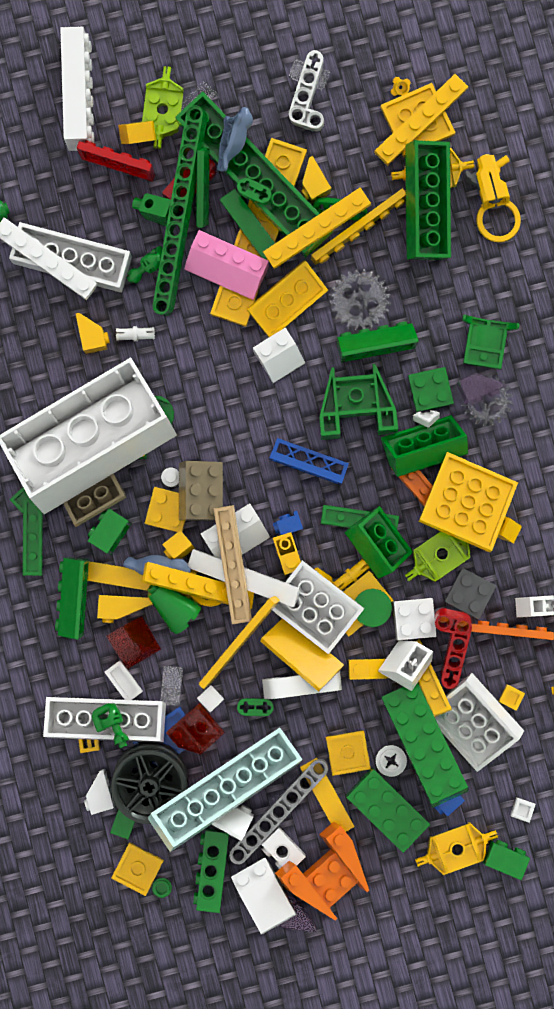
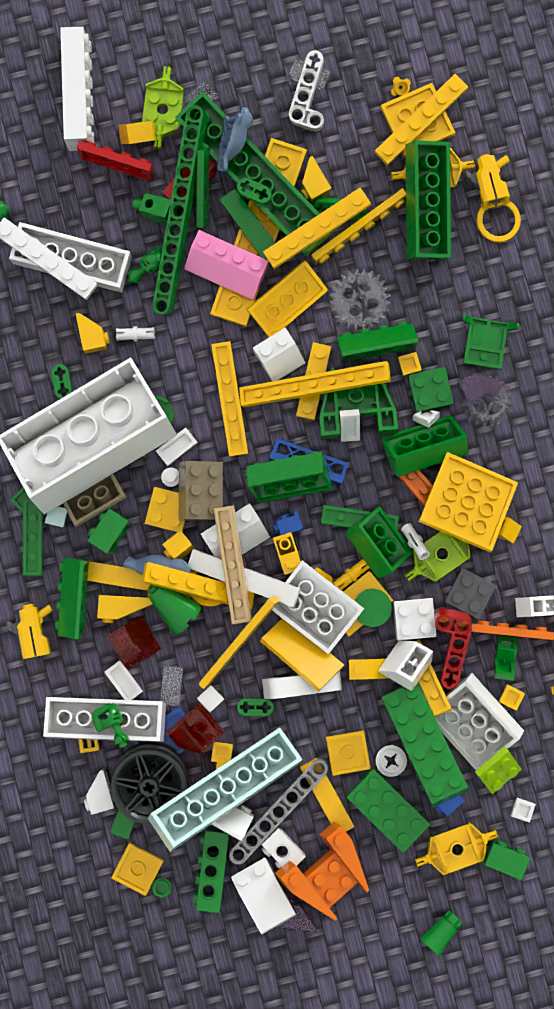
(30, 631): none -> yellow piece
(57, 517): none -> light aqua tile
(66, 380): none -> green beam
(176, 446): none -> white tile
(221, 753): none -> yellow plate
(229, 399): none -> yellow plate
(288, 477): none -> green slope
(315, 384): none -> yellow plate
(317, 364): none -> yellow plate
(350, 425): none -> white tile
(409, 364): none -> yellow plate
(412, 536): none -> white pin
(441, 932): none -> green plant
(498, 770): none -> lime plate
(505, 657): none -> green slope

